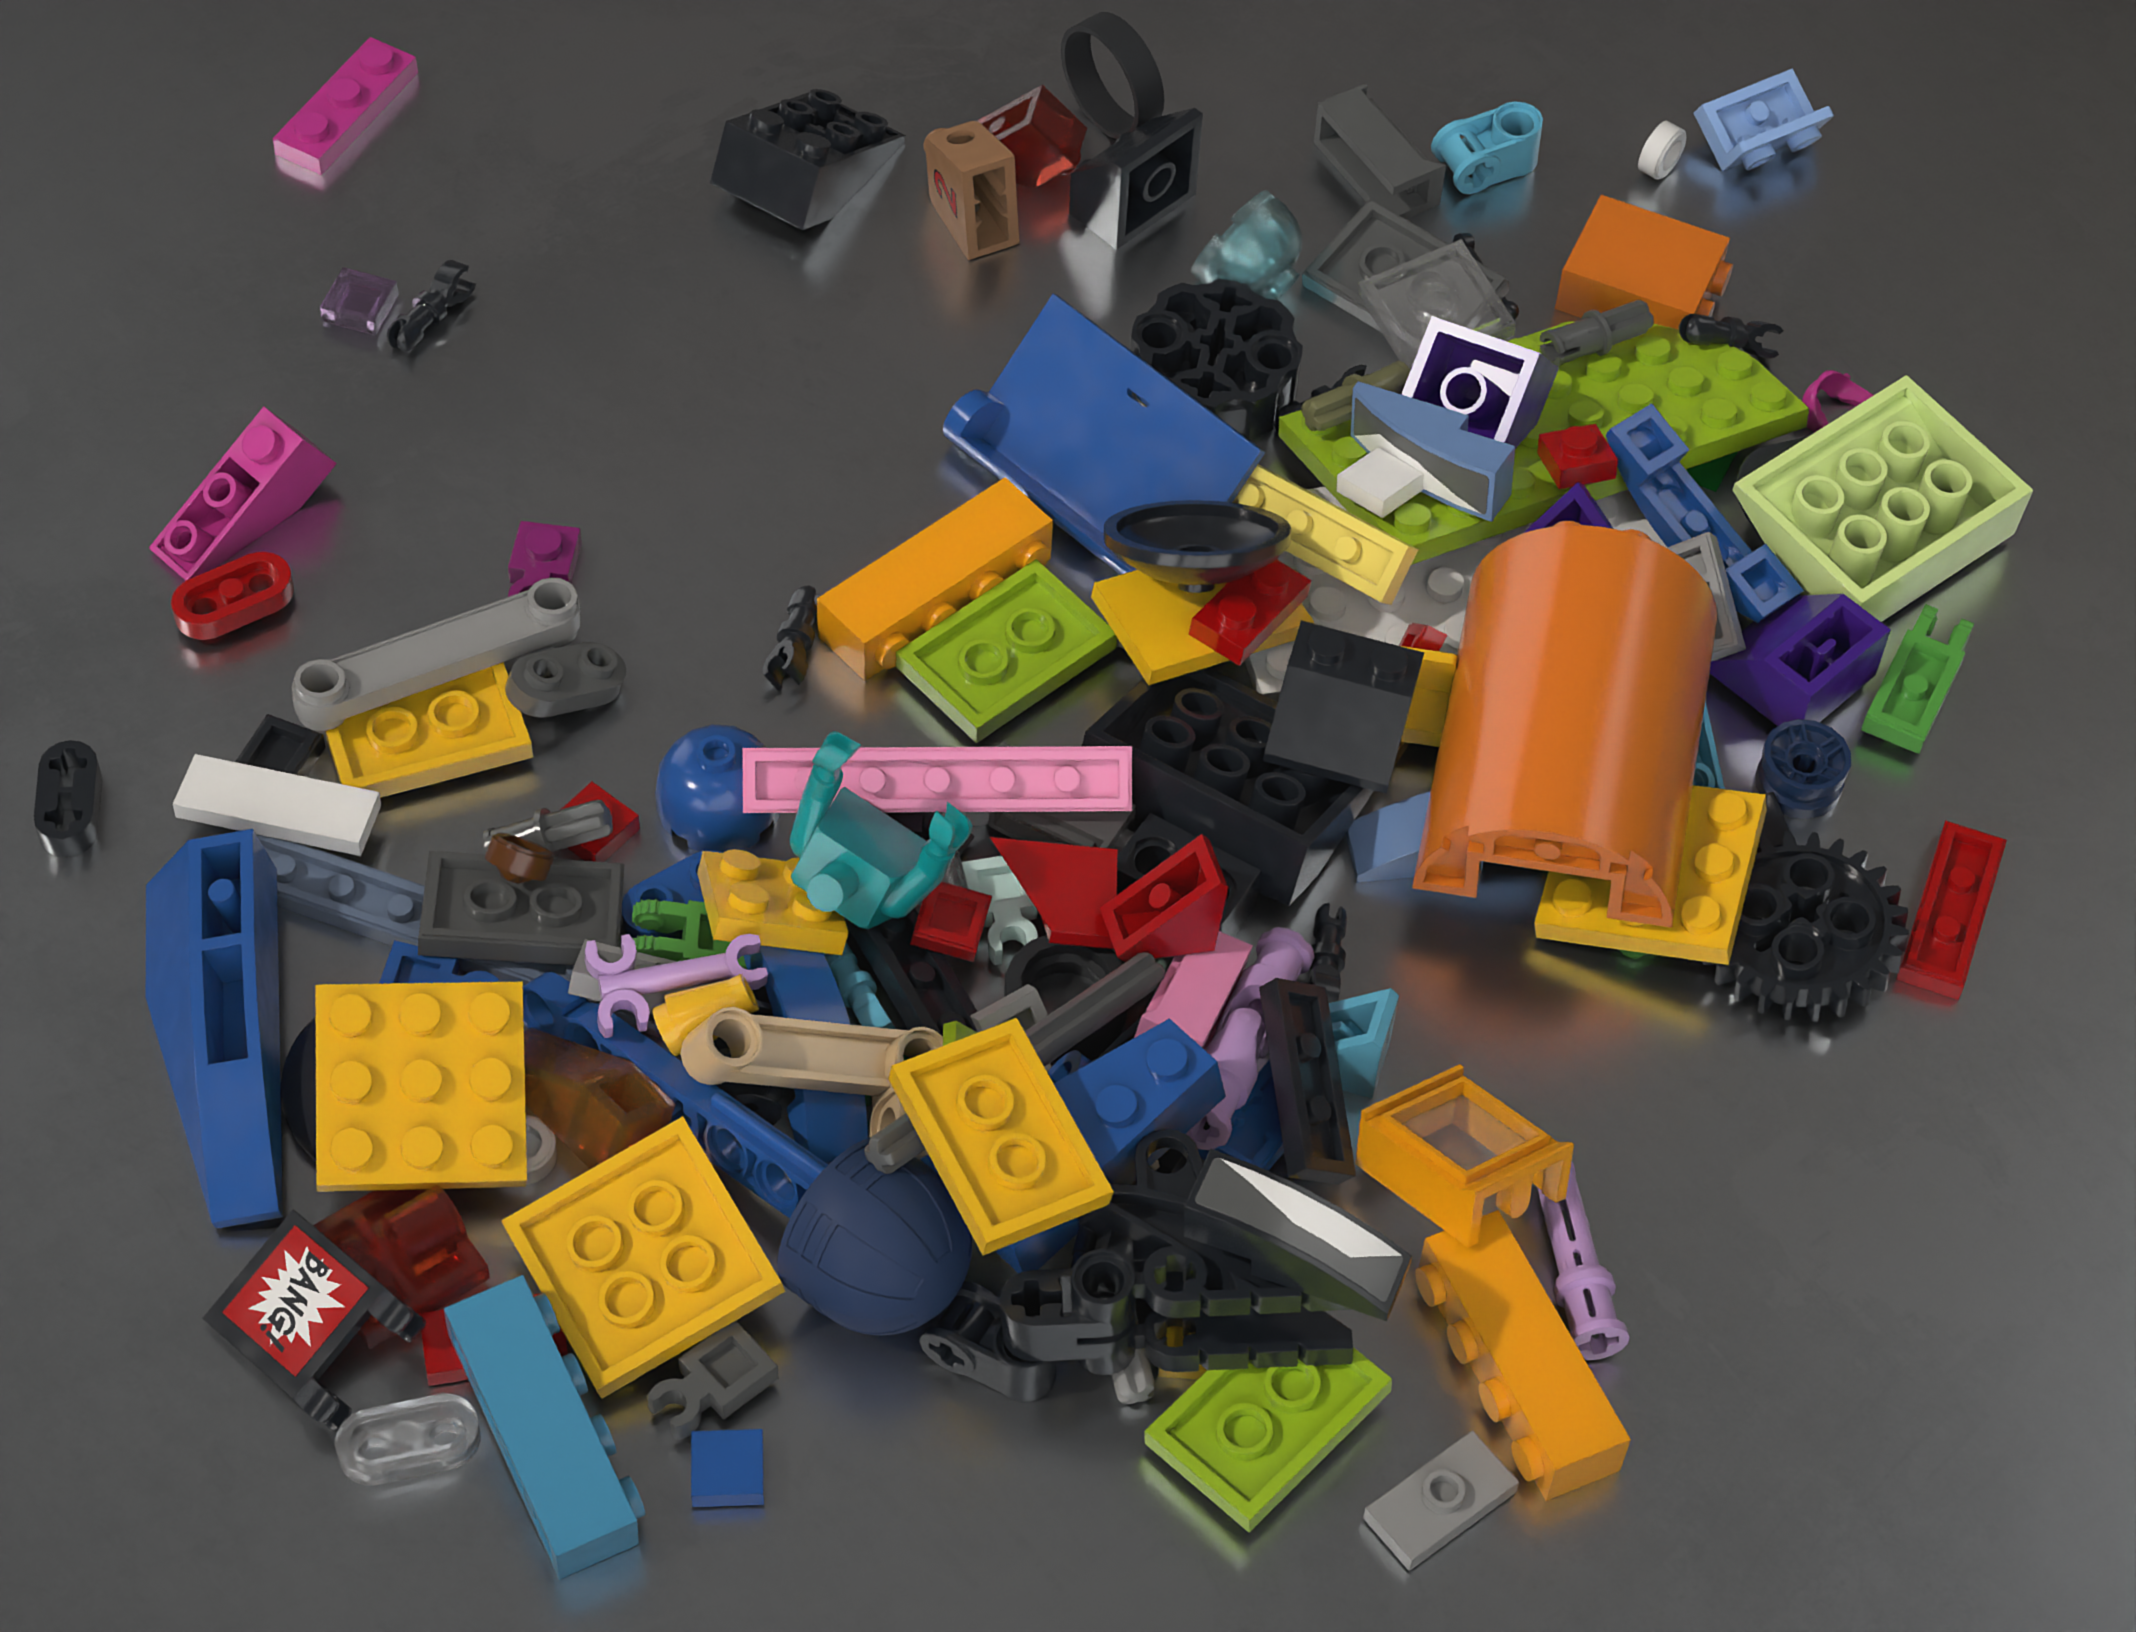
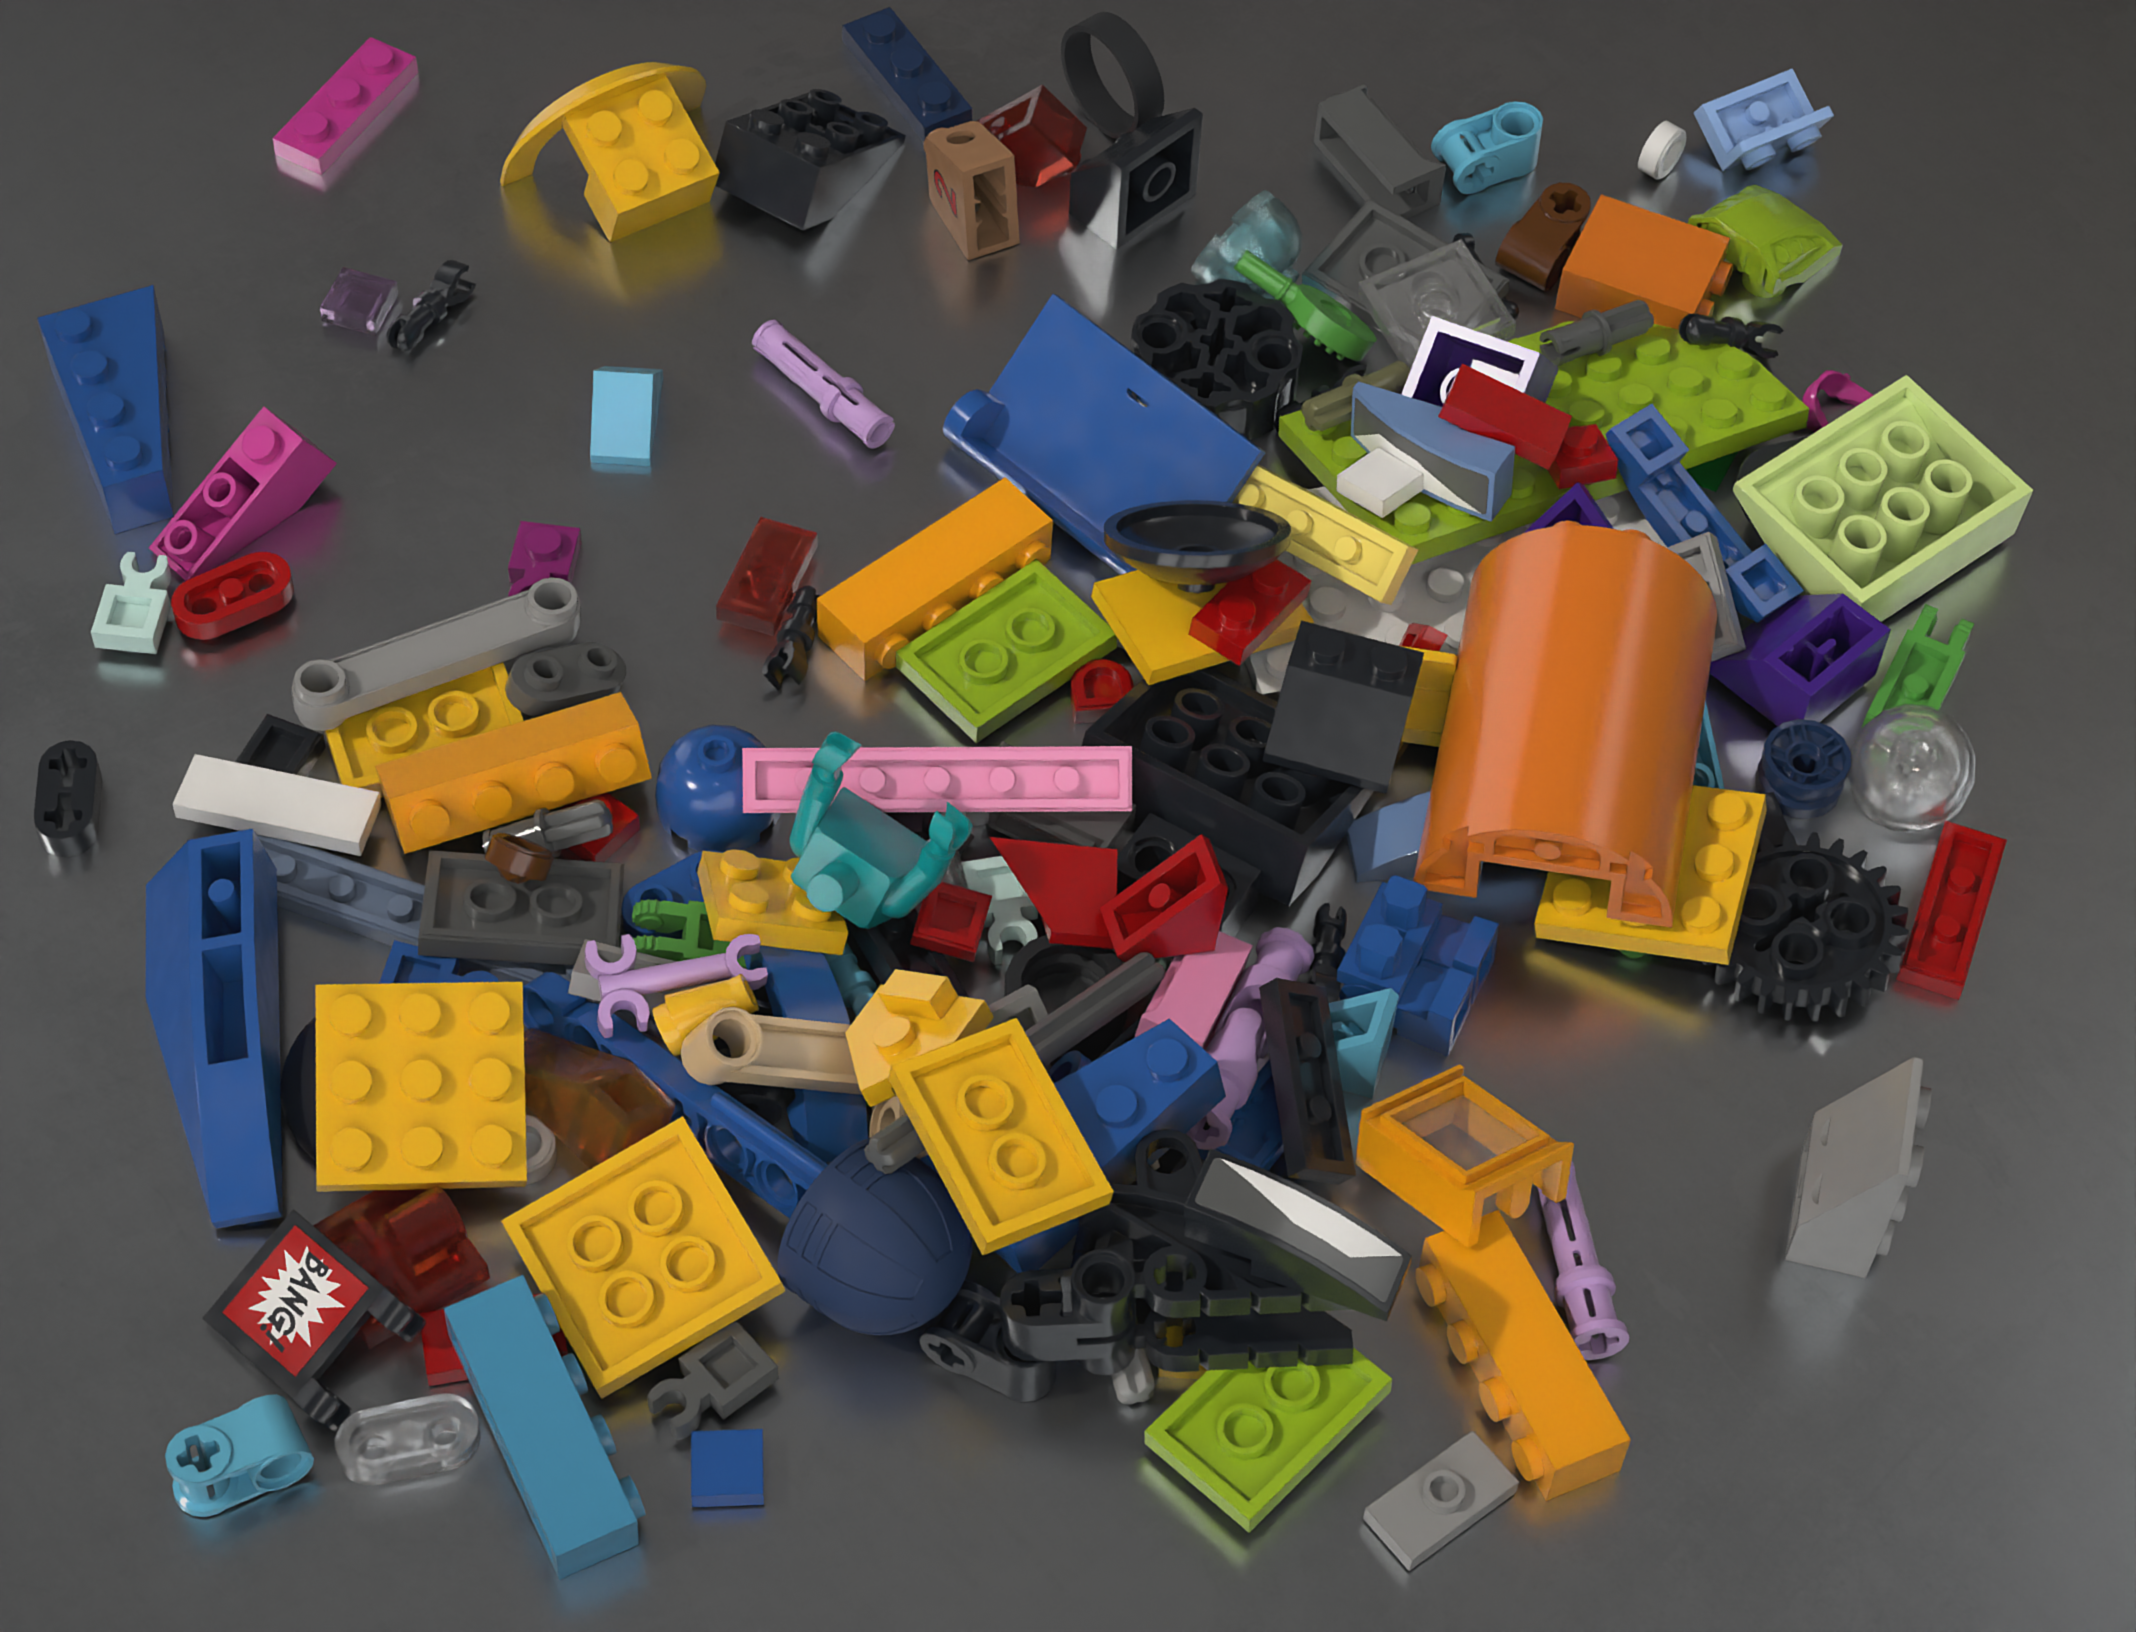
(114, 390): none -> blue wedge
(135, 613): none -> light aqua plate
(243, 1456): none -> medium azure piece
(513, 772): none -> light orange brick
(624, 414): none -> medium azure slope
(632, 142): none -> yellow piece
(766, 576): none -> clear red plate
(838, 397): none -> lavender pin
(905, 72): none -> dark blue plate
(905, 1020): none -> yellow plate
(1097, 689): none -> red tile
(1312, 310): none -> bright green piece
(1424, 958): none -> blue hips
(1505, 415): none -> red tile
(1545, 236): none -> reddish brown piece
(1769, 239): none -> lime slope
(1859, 1172): none -> light grey slope
(1912, 768): none -> clear cylinder

